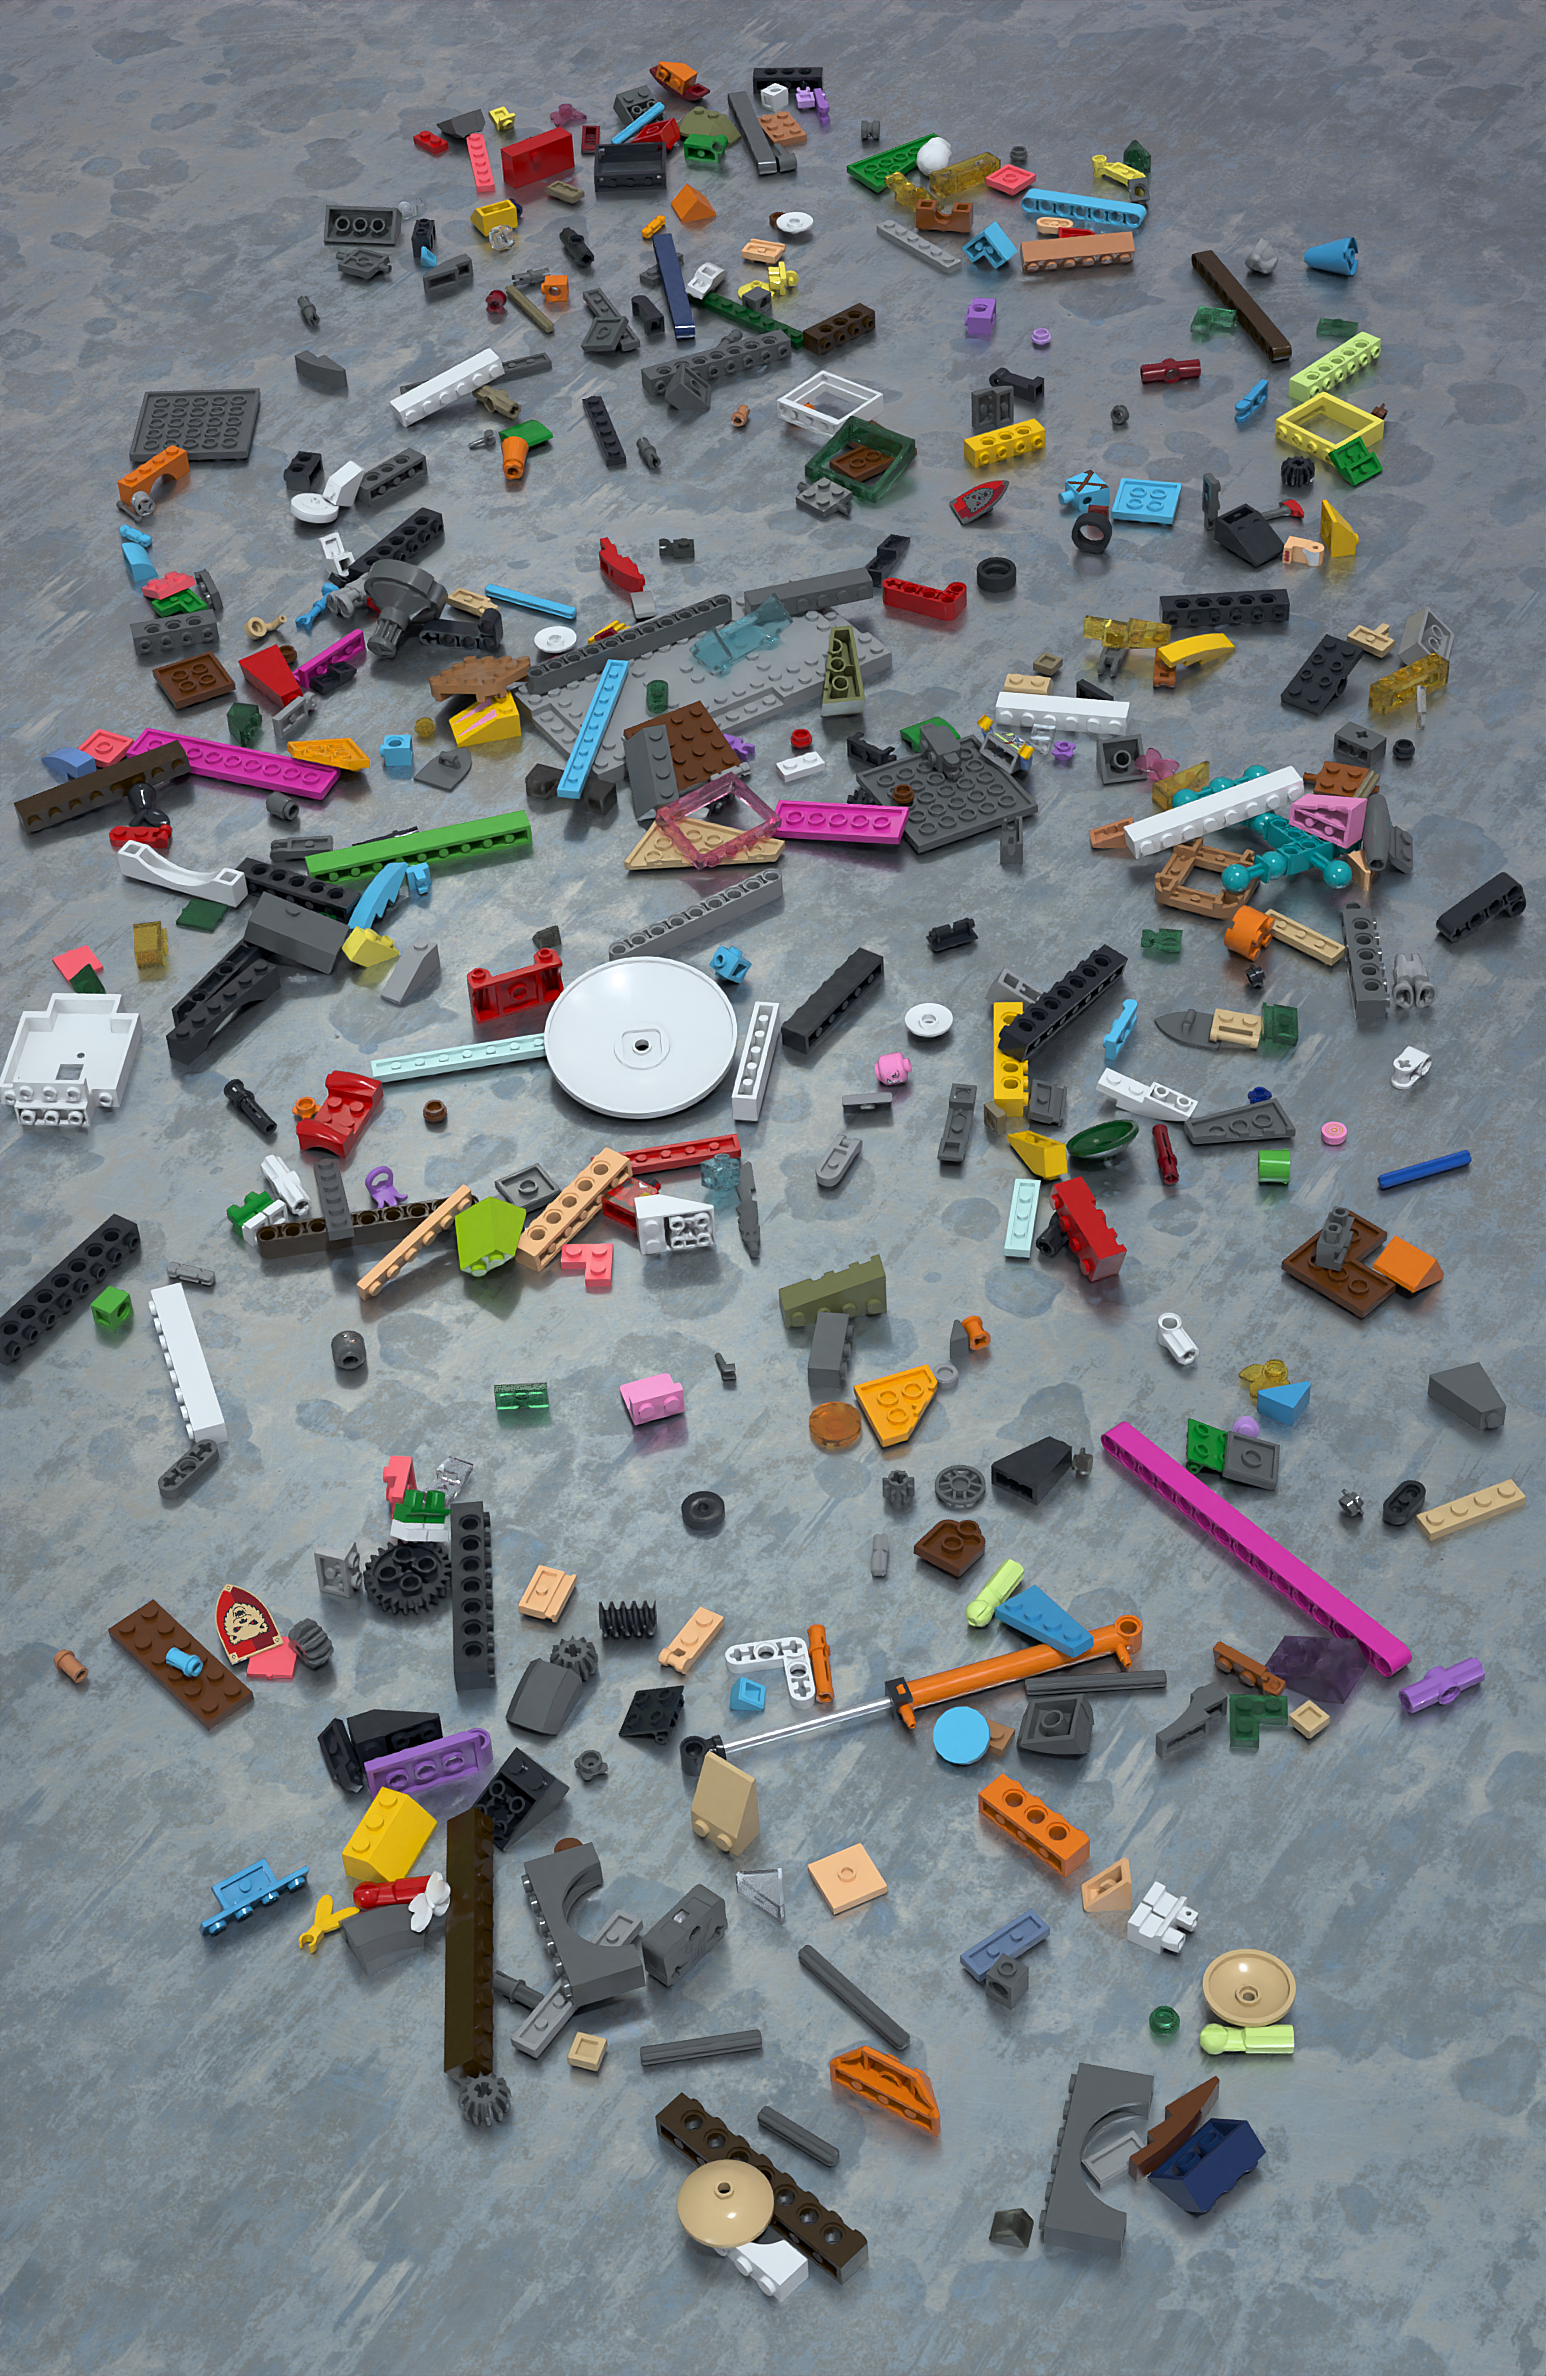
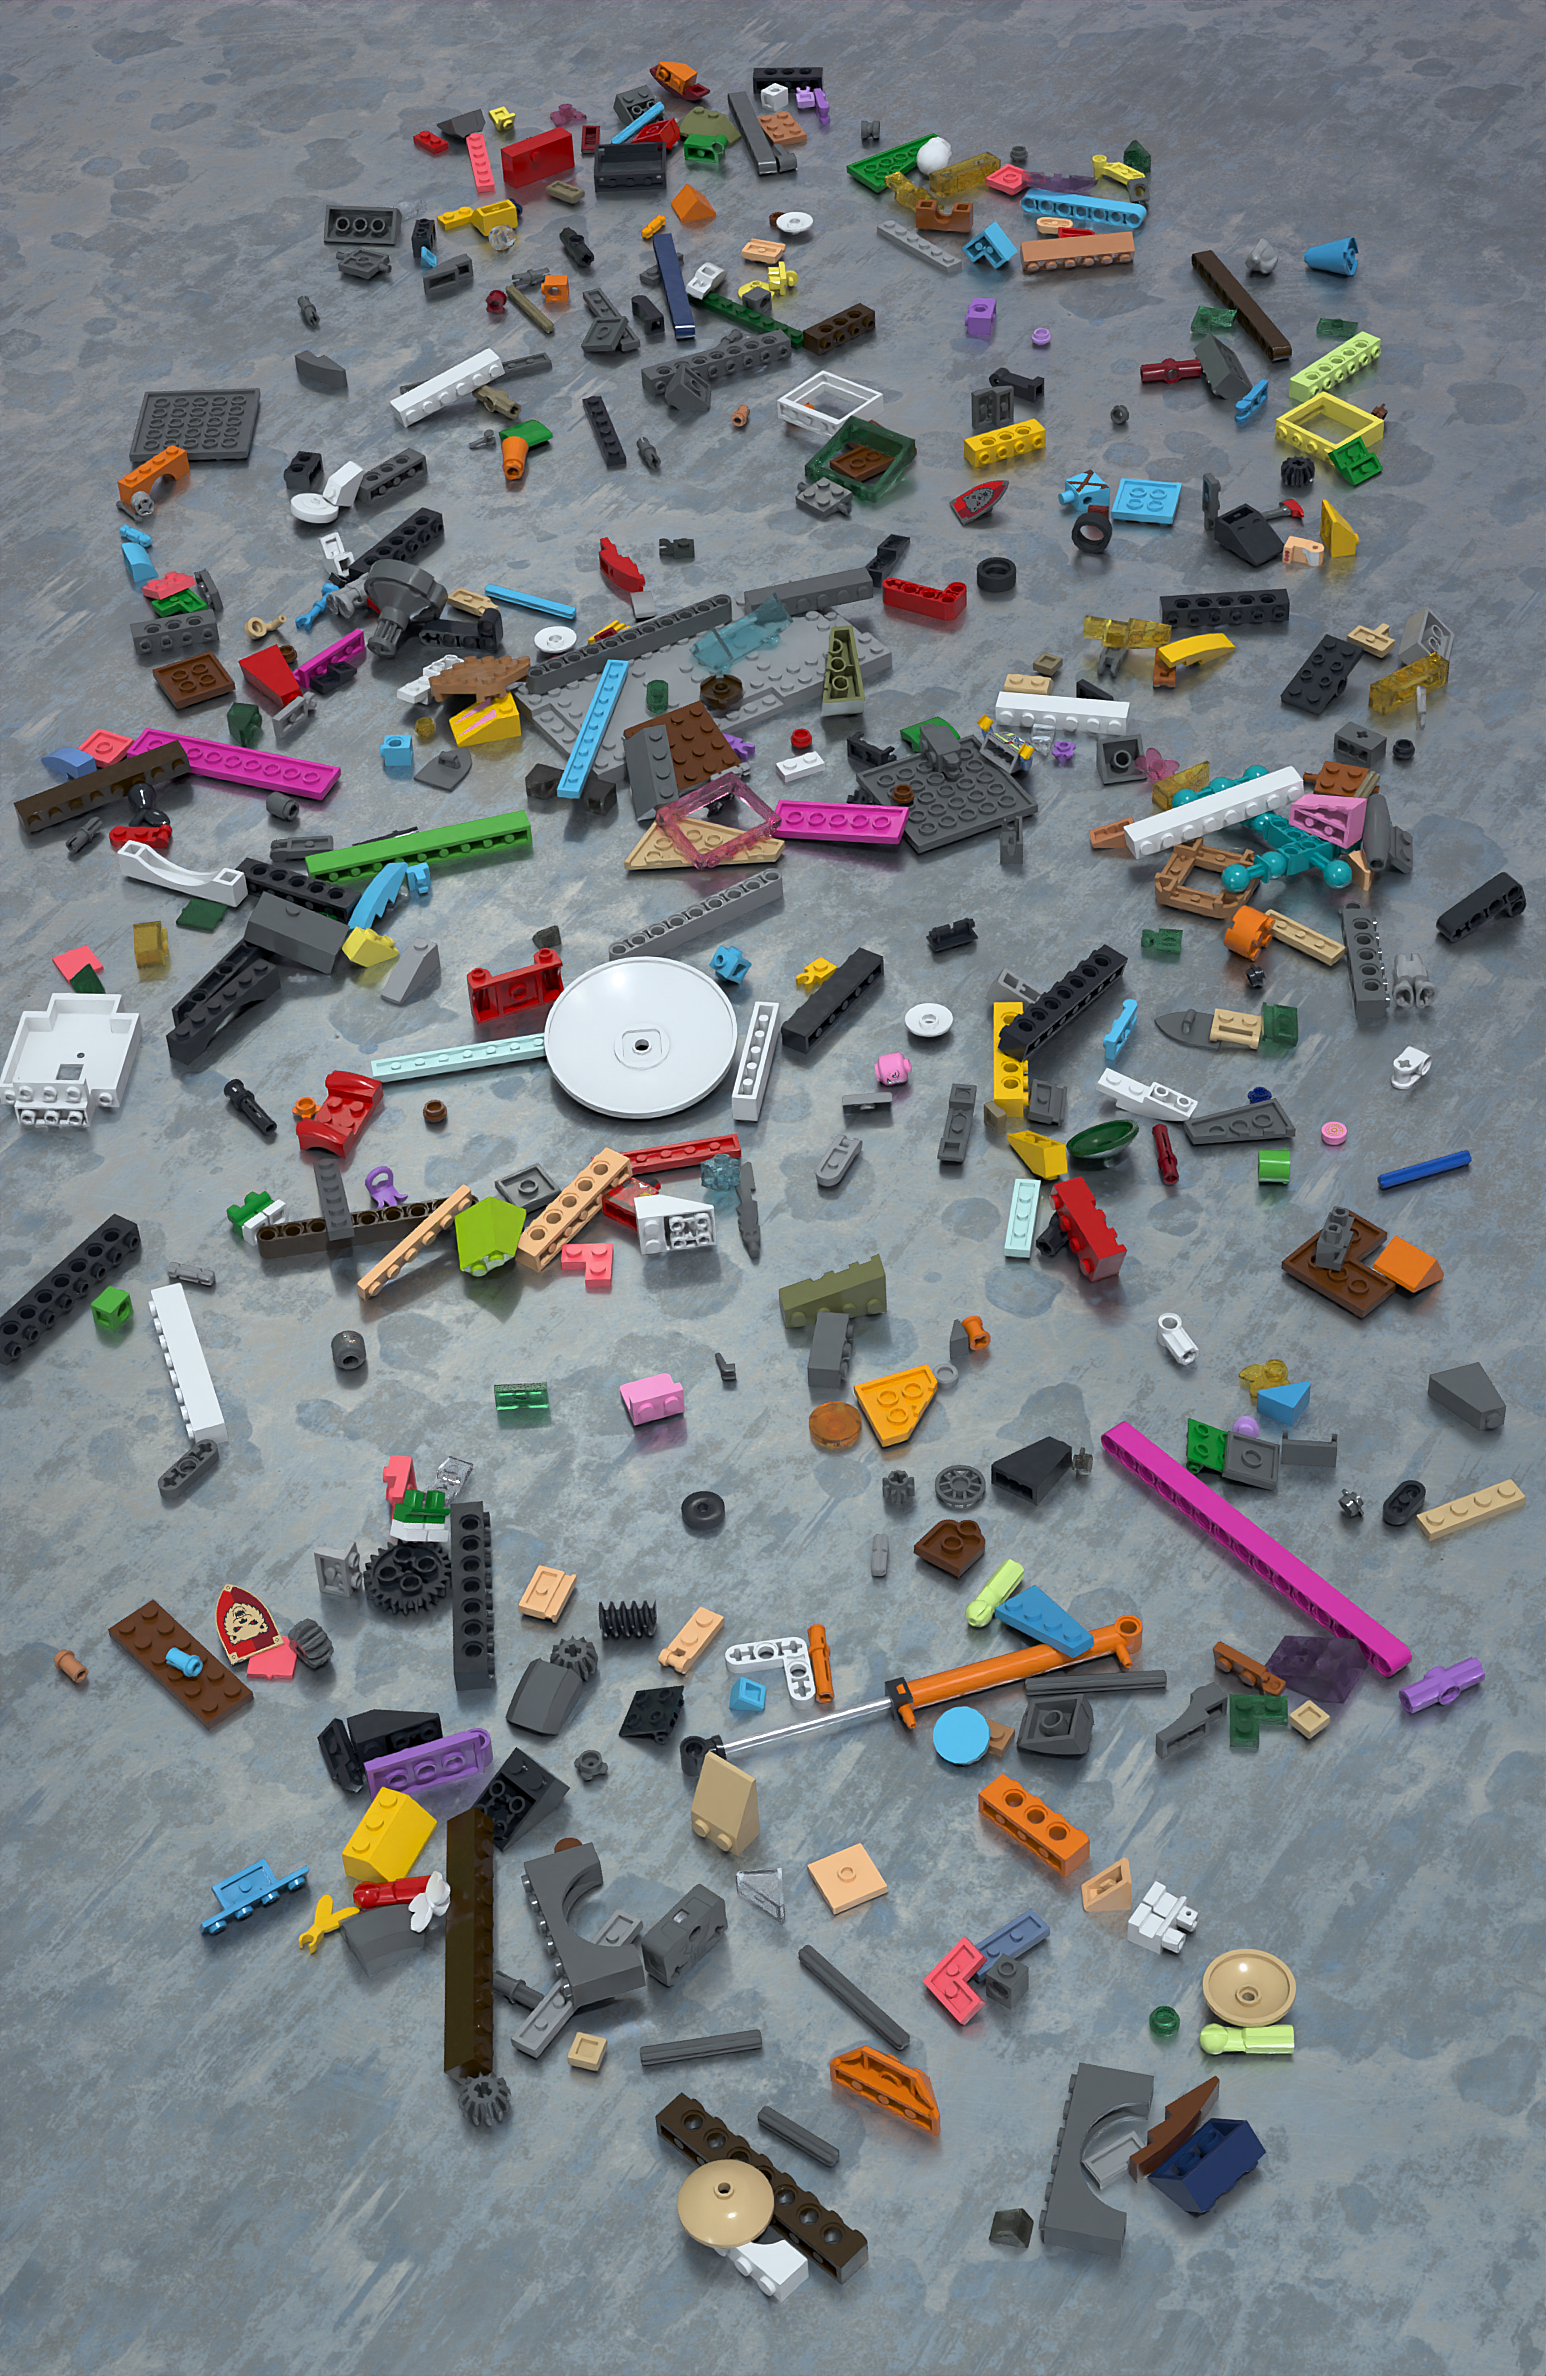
(84, 834): none -> dark grey axle
(286, 1185): white piece -> none
(333, 752): light orange plate -> none
(420, 689): none -> white slope
(455, 218): none -> yellow plate
(721, 691): none -> dark brown plate
(817, 971): none -> yellow plate
(950, 1980): none -> coral plate
(1058, 184): none -> clear purple slope
(1222, 368): none -> dark grey slope
(1309, 1452): none -> dark grey hinge

